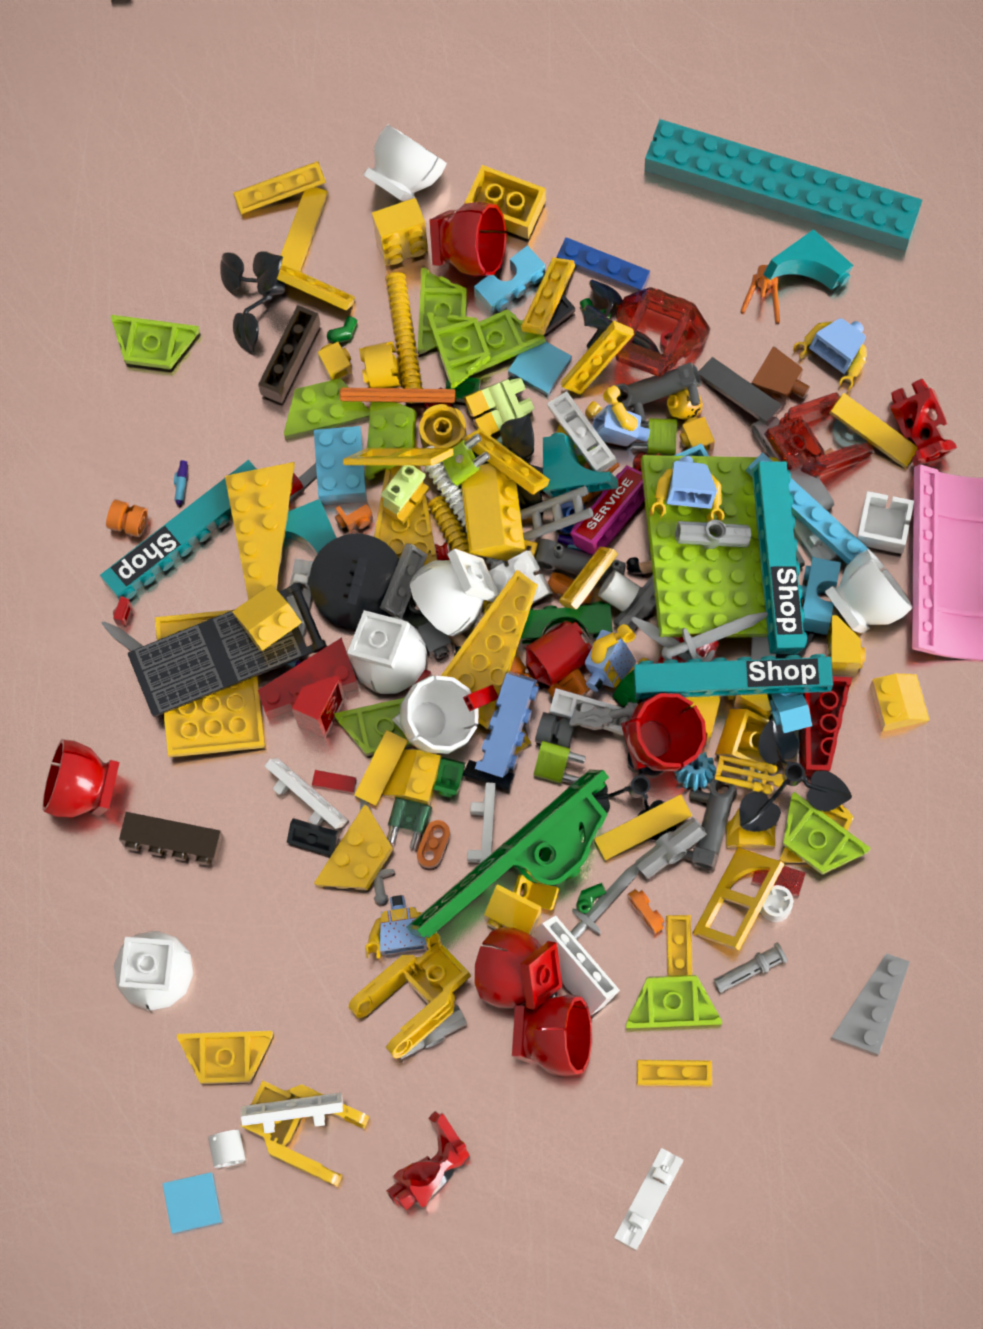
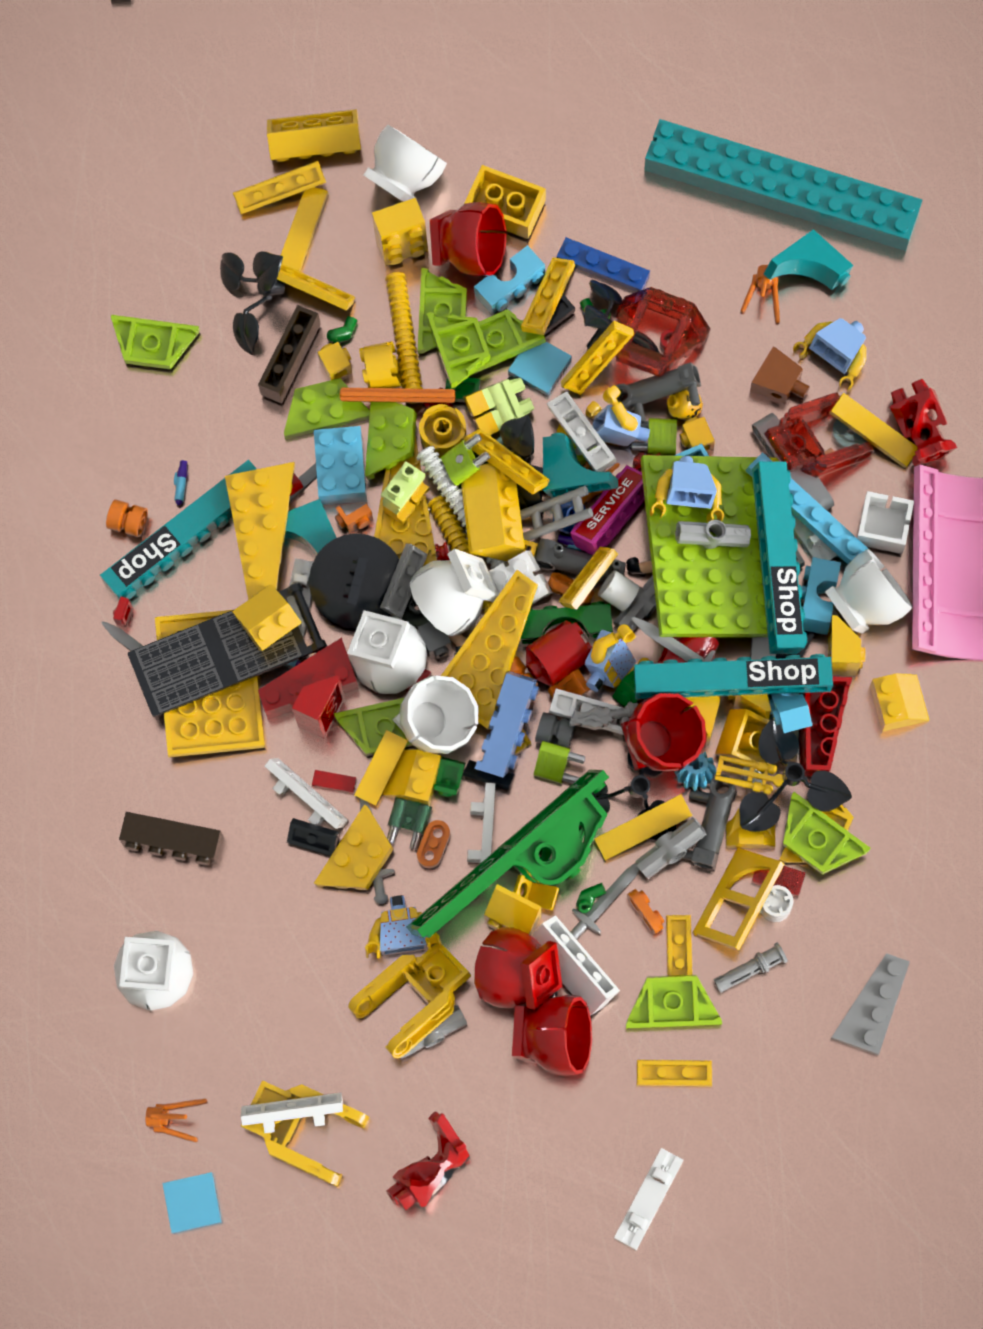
(79, 782): red plate -> none
(159, 1116): none -> orange plant
(225, 1055): yellow wing -> none
(226, 1148): white piece -> none
(313, 135): none -> yellow slope
(399, 456): yellow window -> none
(480, 697): red piece -> none
(691, 644): light grey sword -> none
(740, 391): dark grey tile -> none

